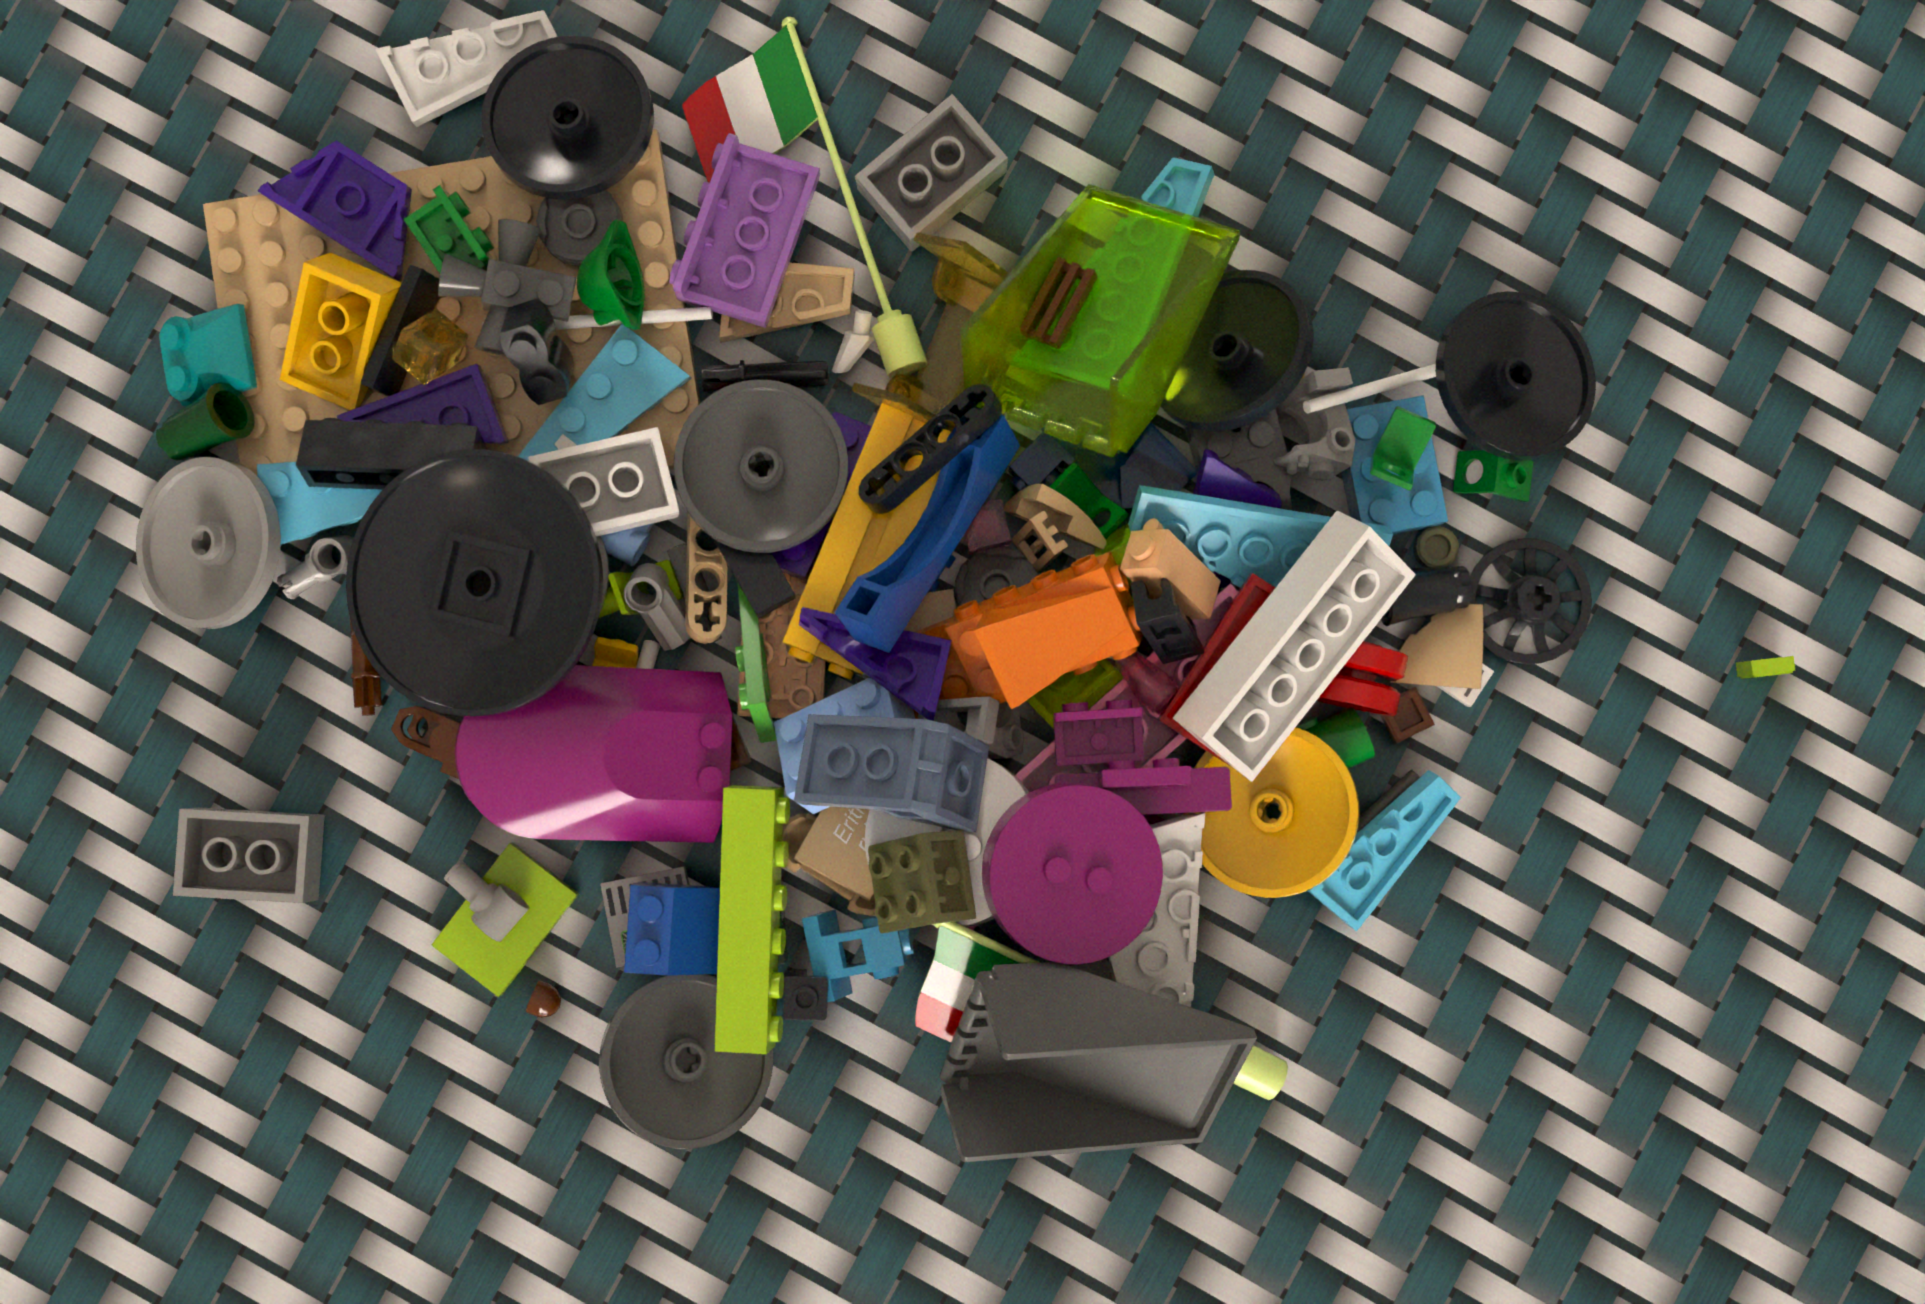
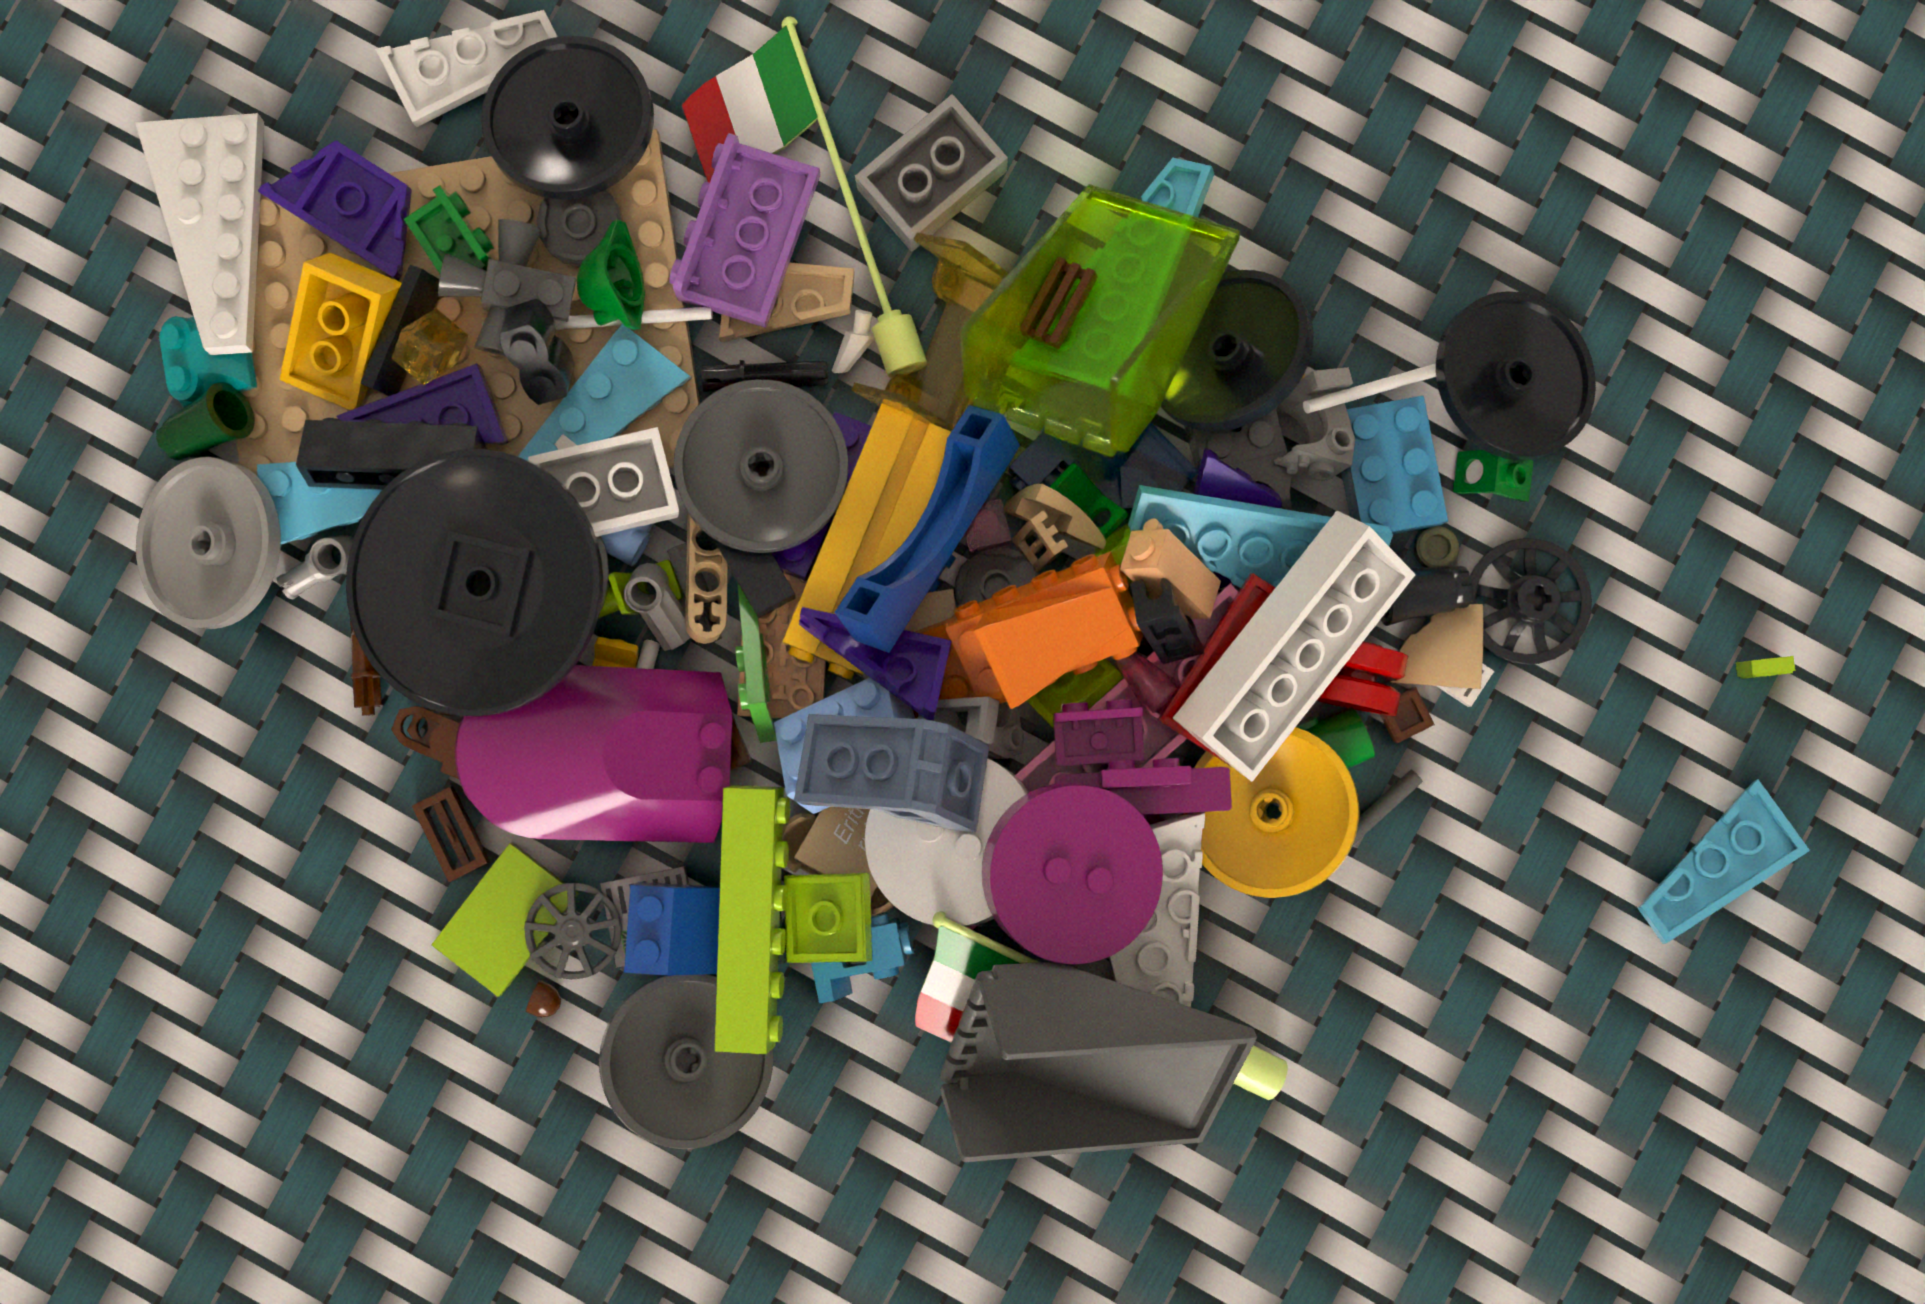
(210, 202): none -> white wing
(248, 855): light grey brick -> none
(467, 829): none -> reddish brown tile
(494, 907): light grey pin -> none
(572, 931): none -> dark grey wheel
(805, 996): black bracket -> none
(828, 918): none -> lime tile
(921, 881): olive bracket -> none
(934, 453): black beam -> none
(1386, 849): medium azure wing -> none
(1401, 447): green bracket -> none
(1730, 859): none -> medium azure wing

